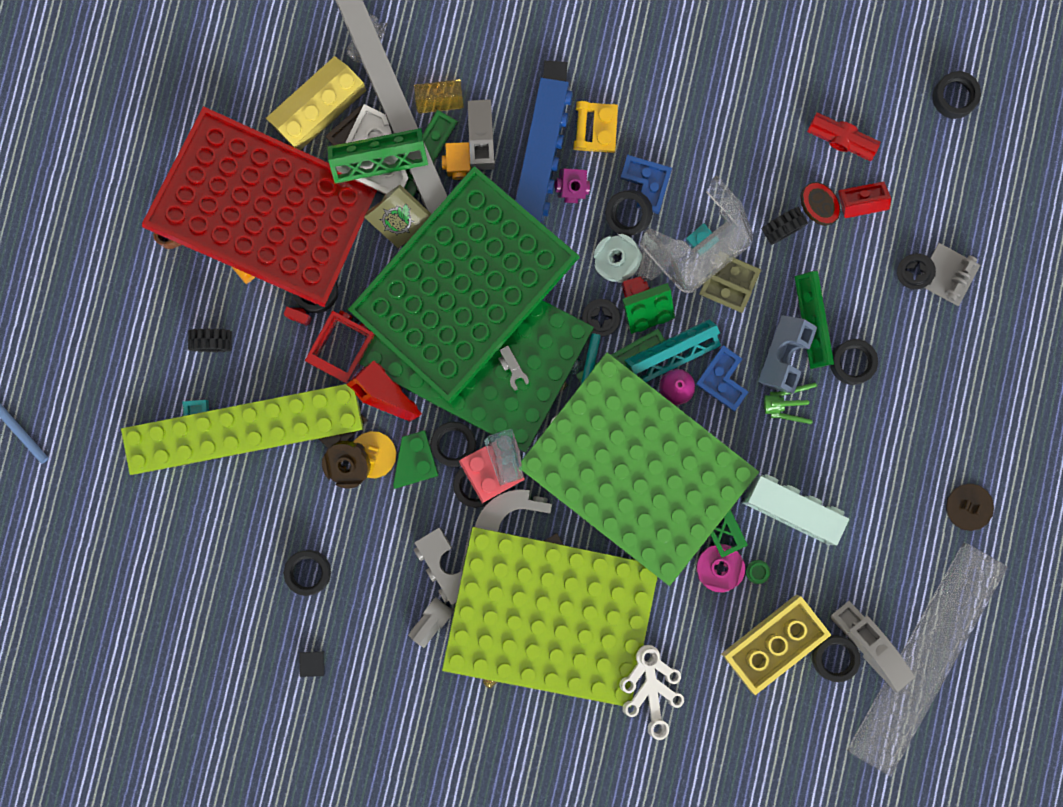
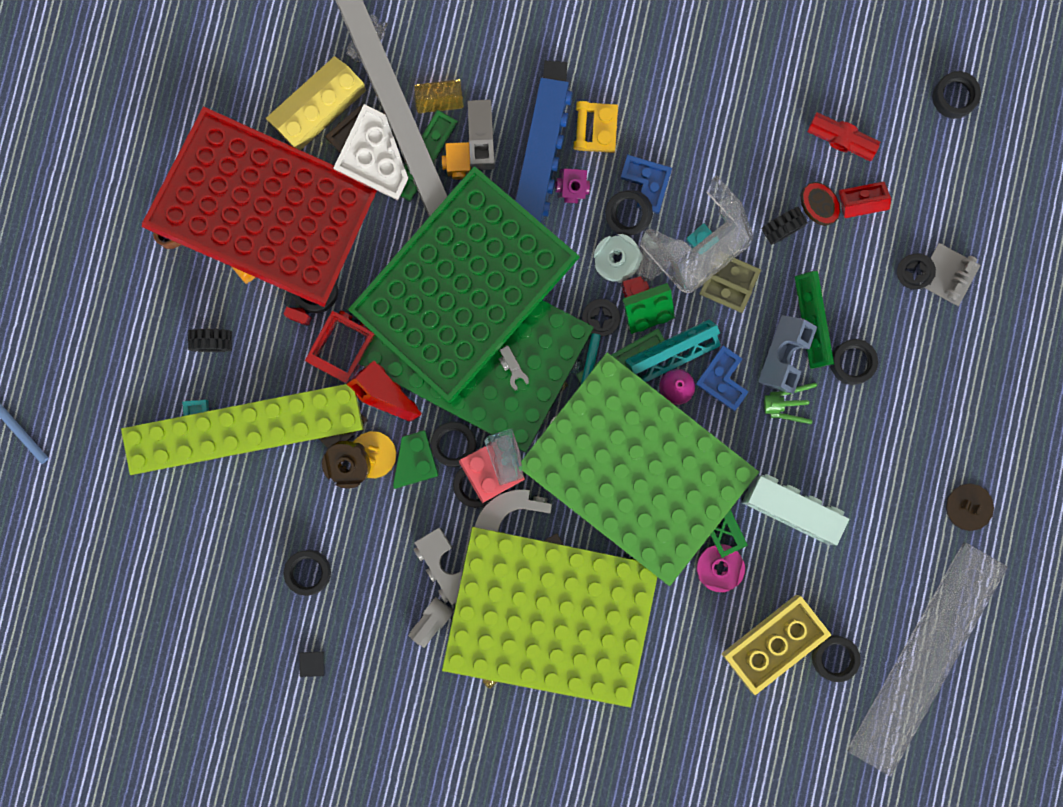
(371, 149): green fence -> none
(398, 216): olive slope -> none
(651, 688): white plant -> none
(757, 572): green plate -> none
(874, 645): light grey slope -> none

